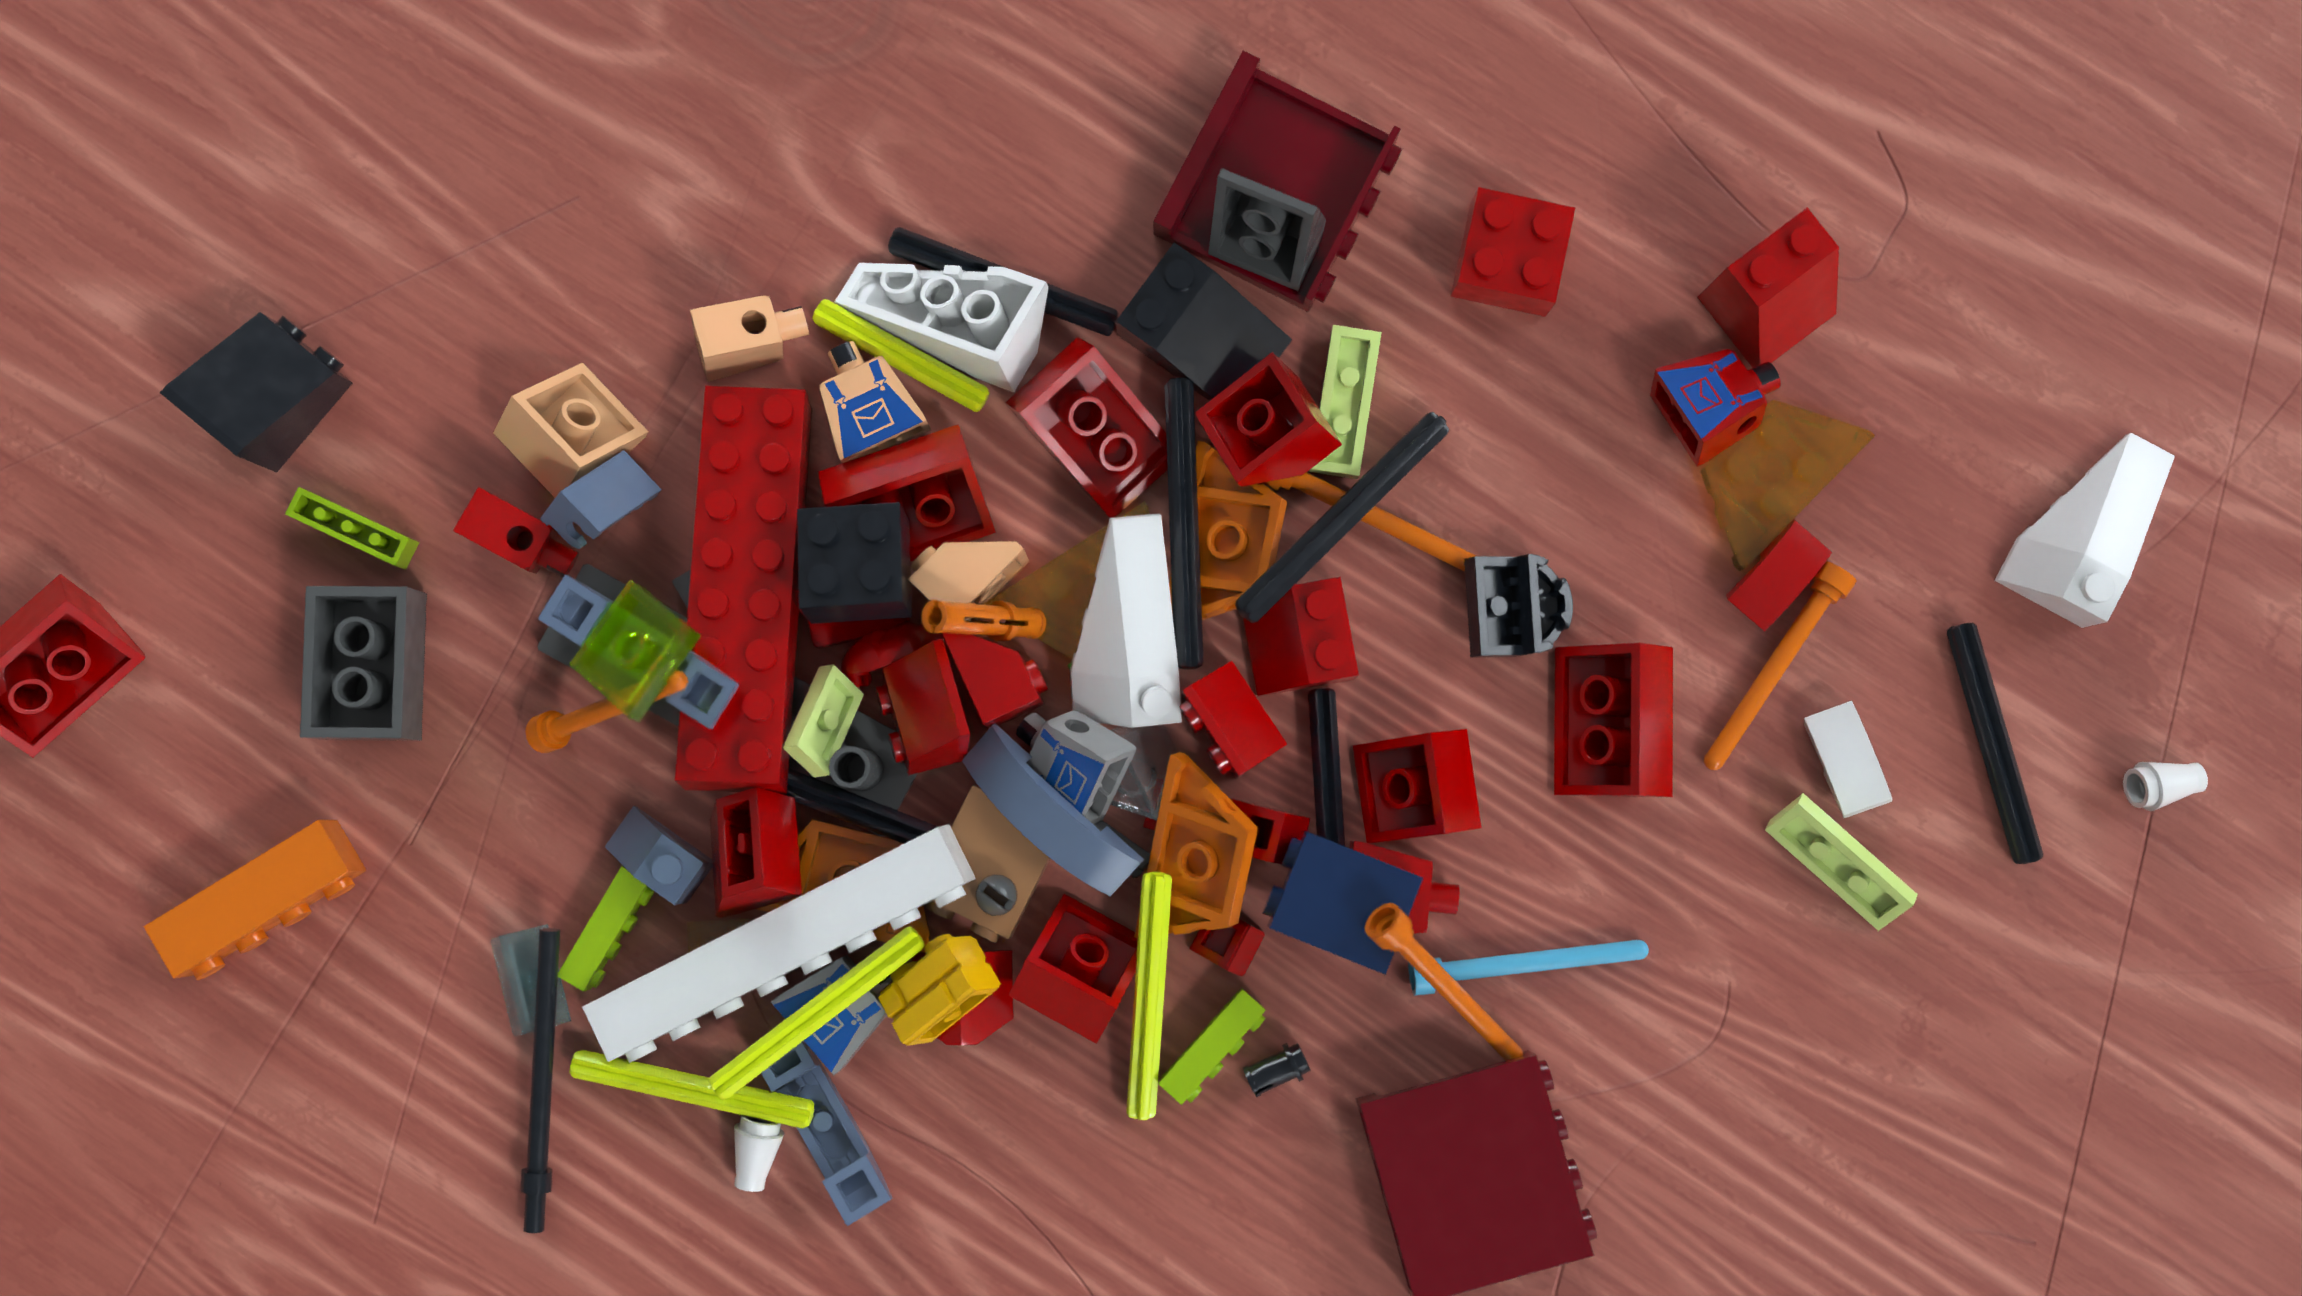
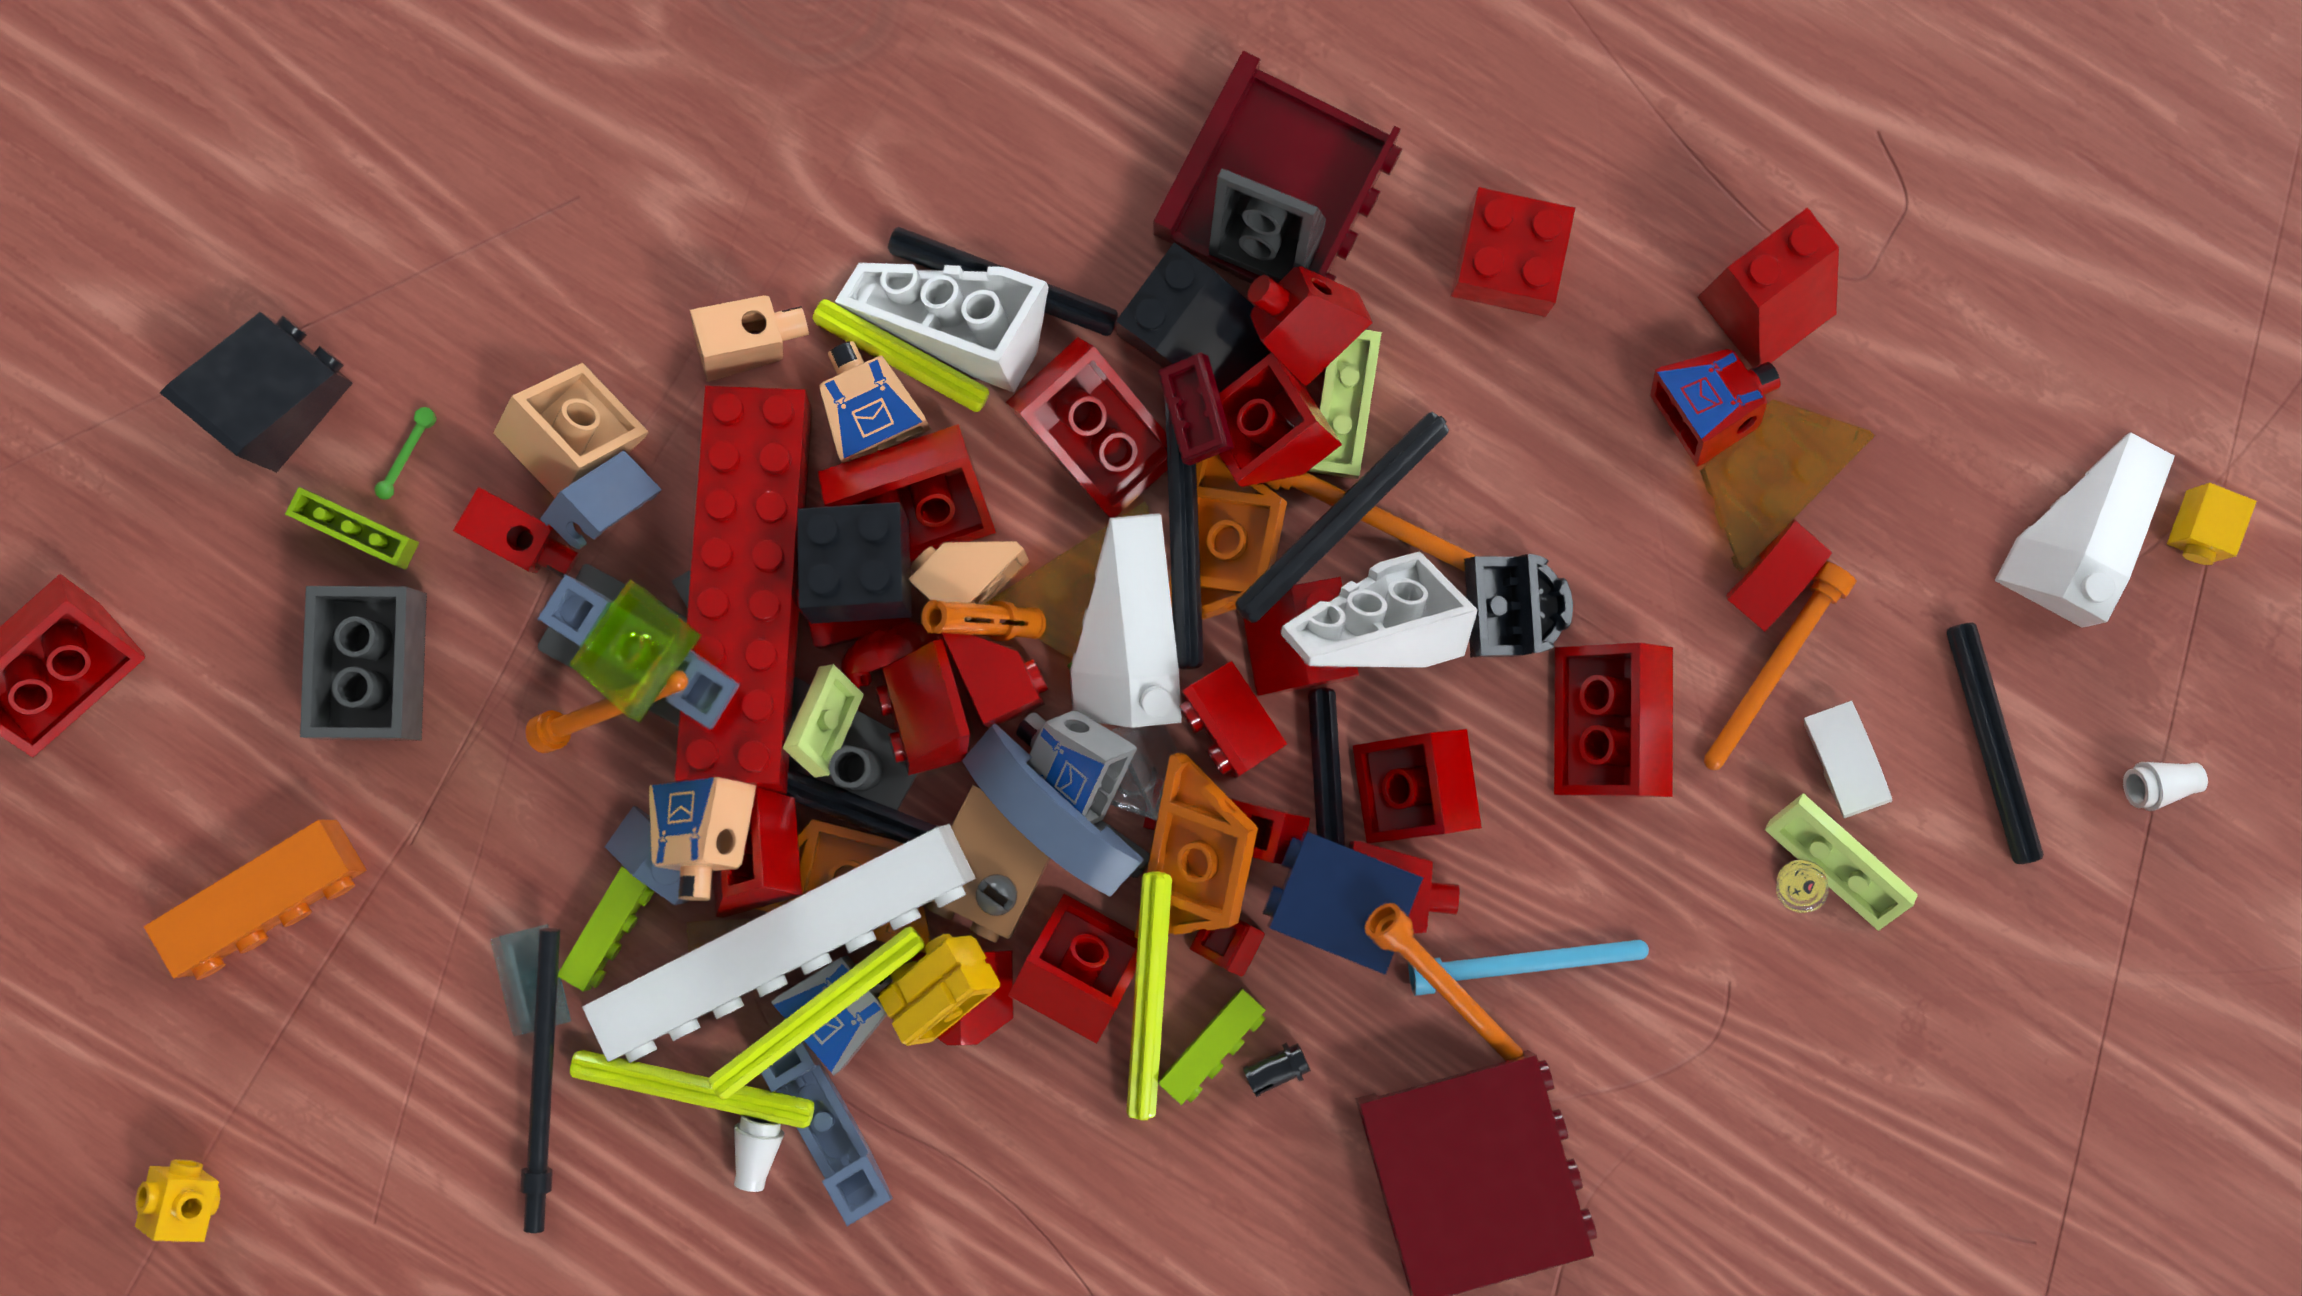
(177, 1202): none -> yellow brick
(424, 419): none -> bright green hinge
(699, 829): none -> light nougat torso
(1195, 409): none -> dark red plate
(1306, 319): none -> red torso
(1390, 619): none -> white wedge
(1802, 886): none -> clear tile
(2211, 524): none -> yellow brick

